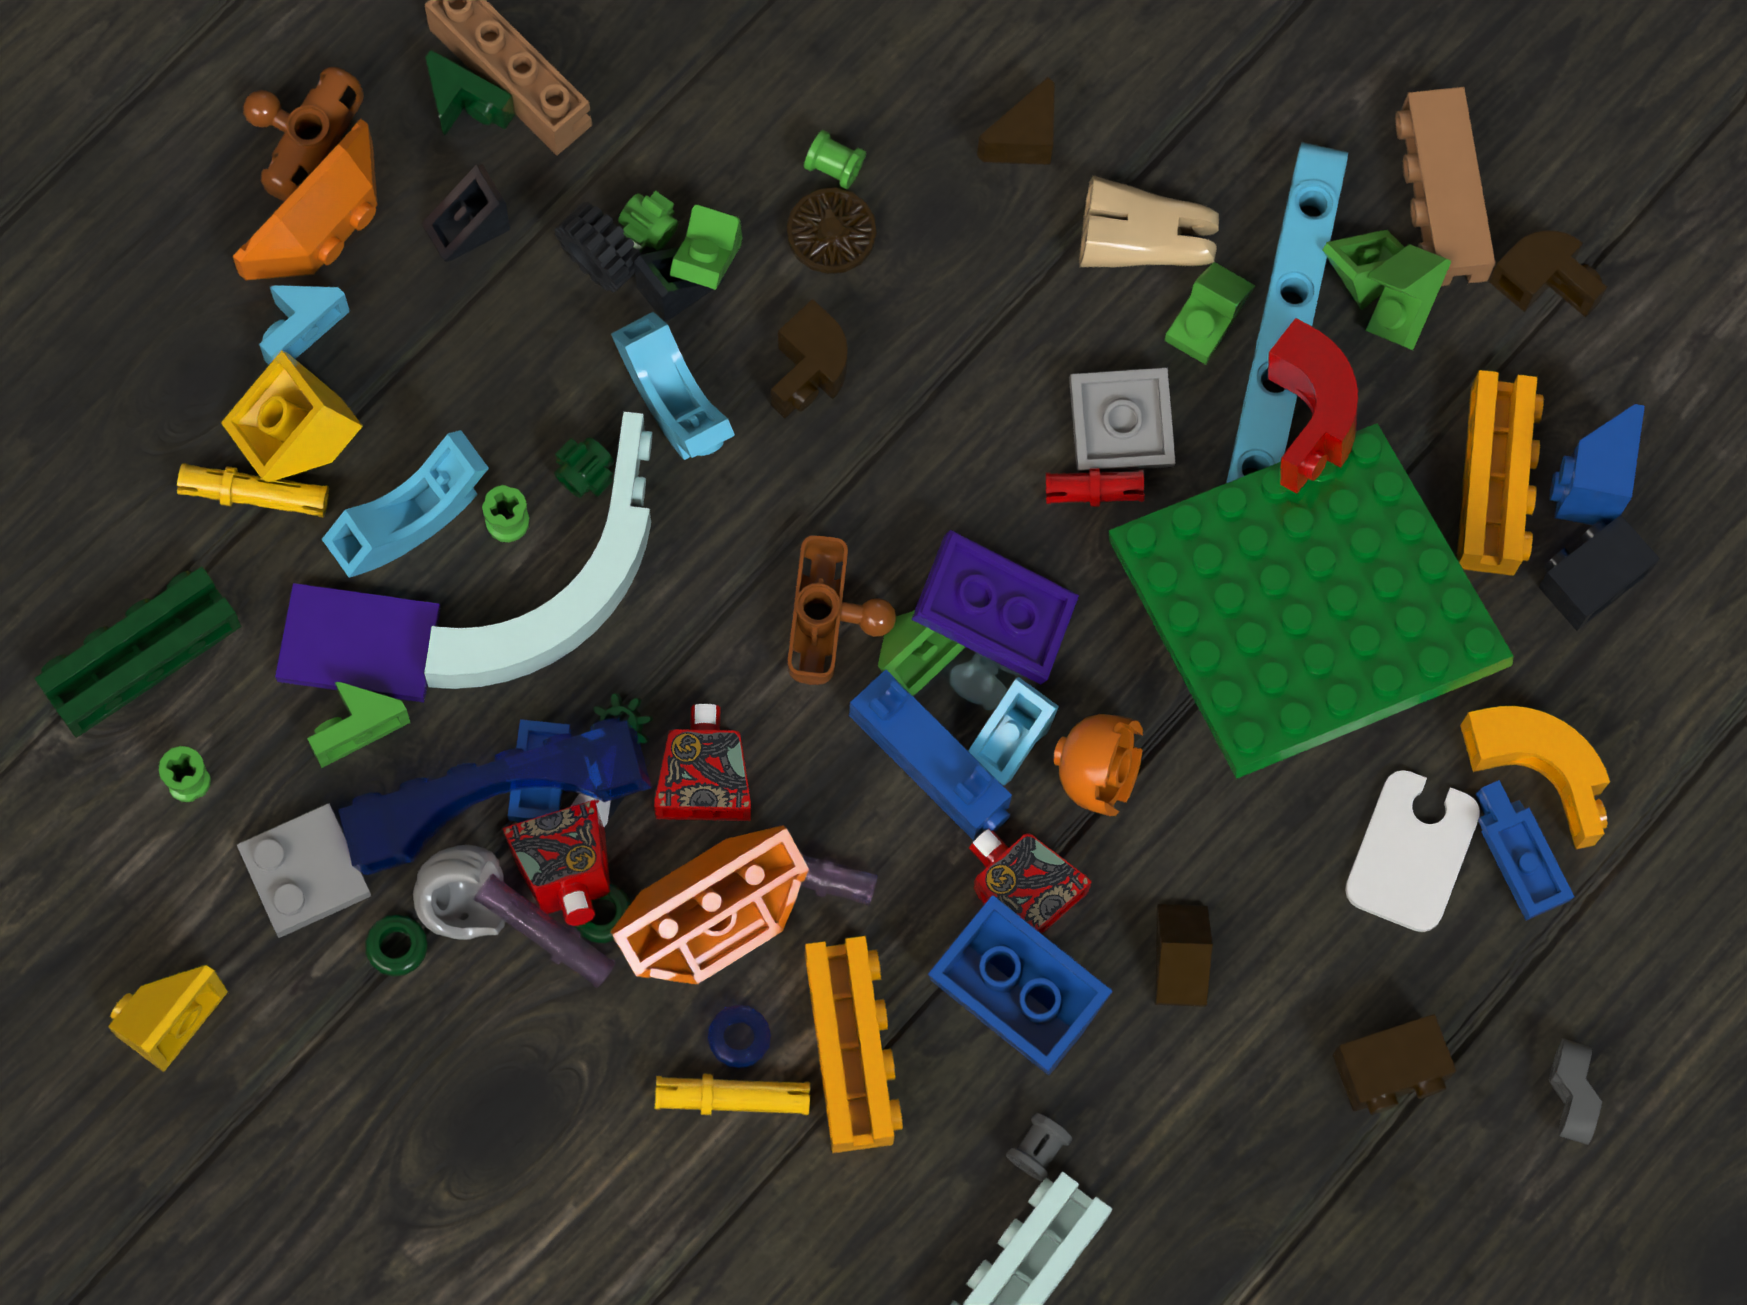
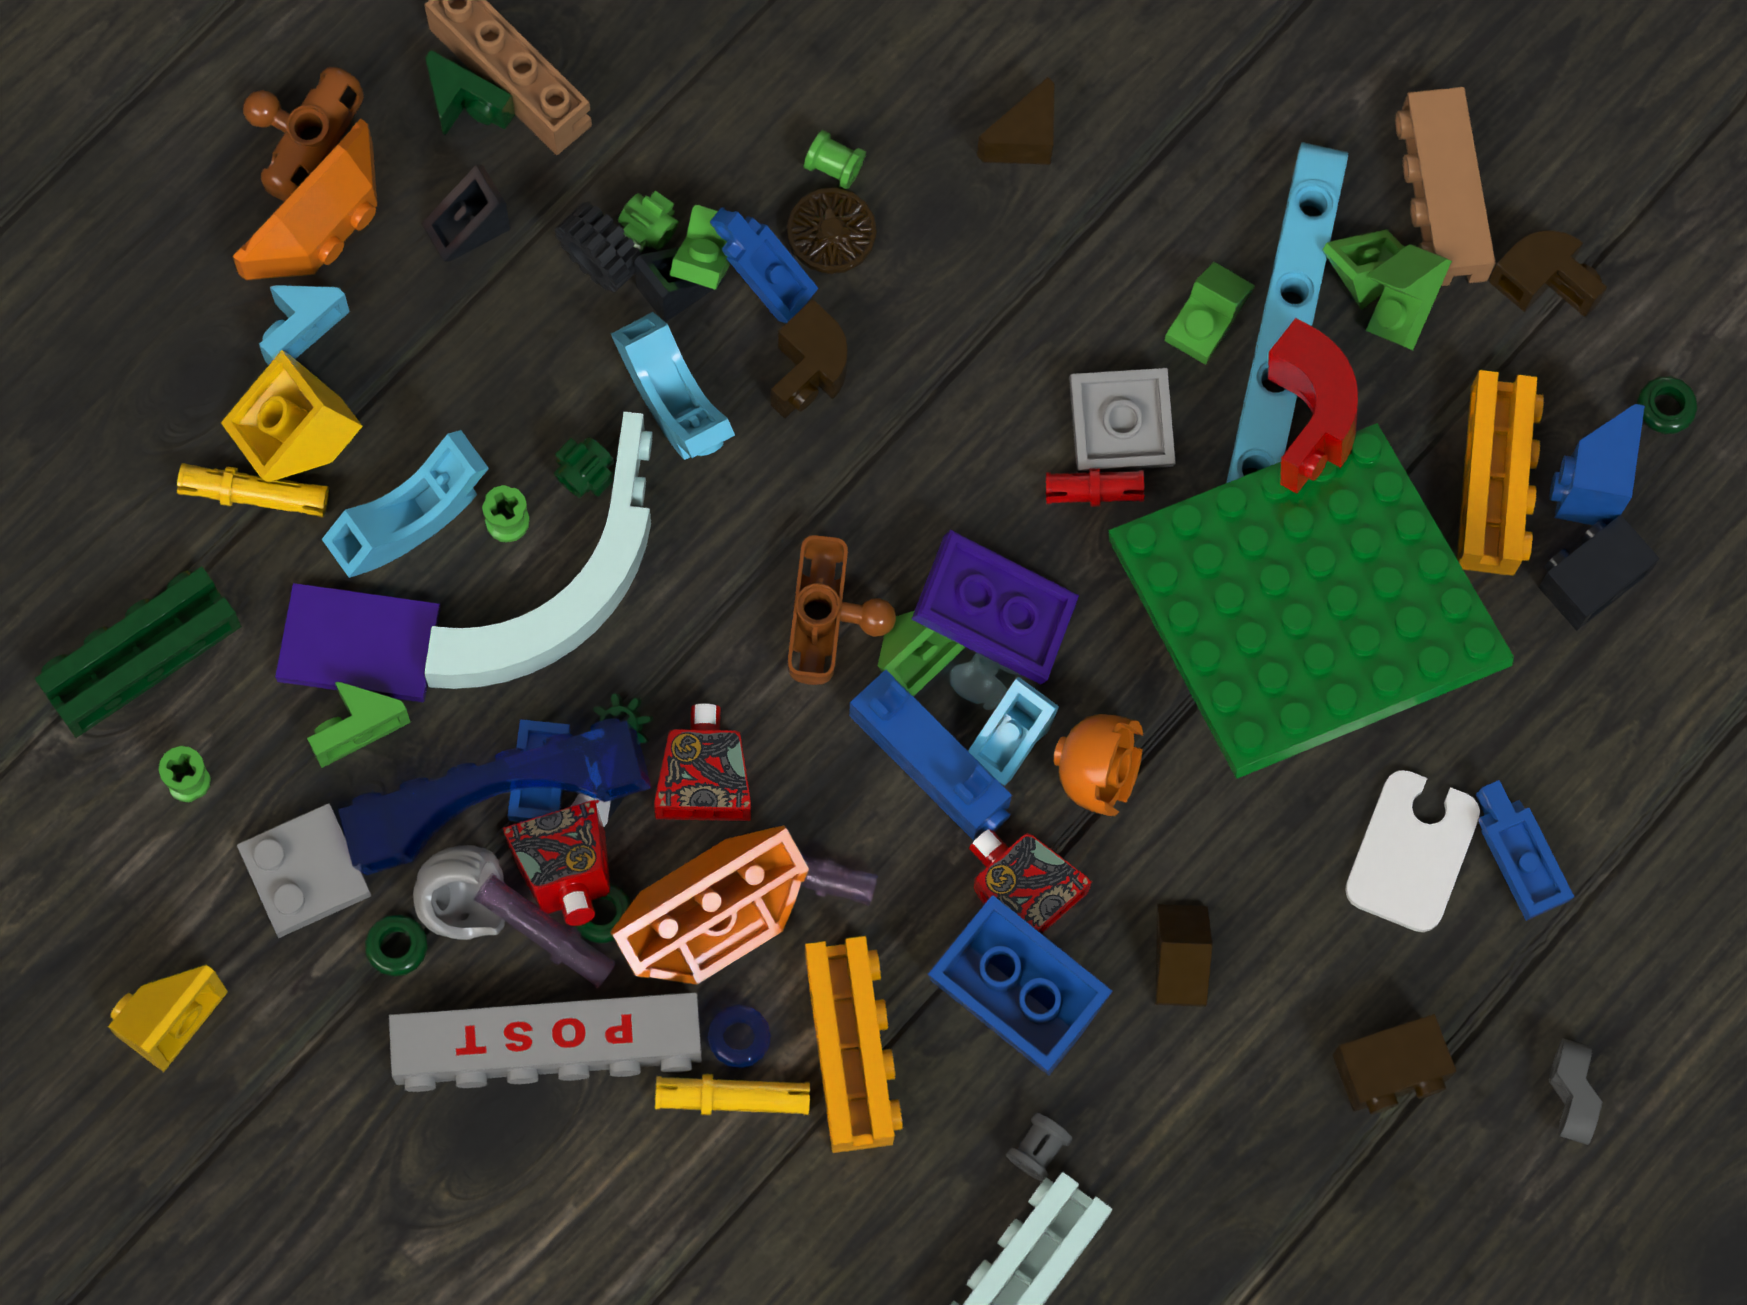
(545, 1040): none -> light grey brick
(764, 264): none -> blue hinge
(1142, 228): tan piece -> none
(1550, 747): light orange arch -> none
(1679, 391): none -> dark green piece

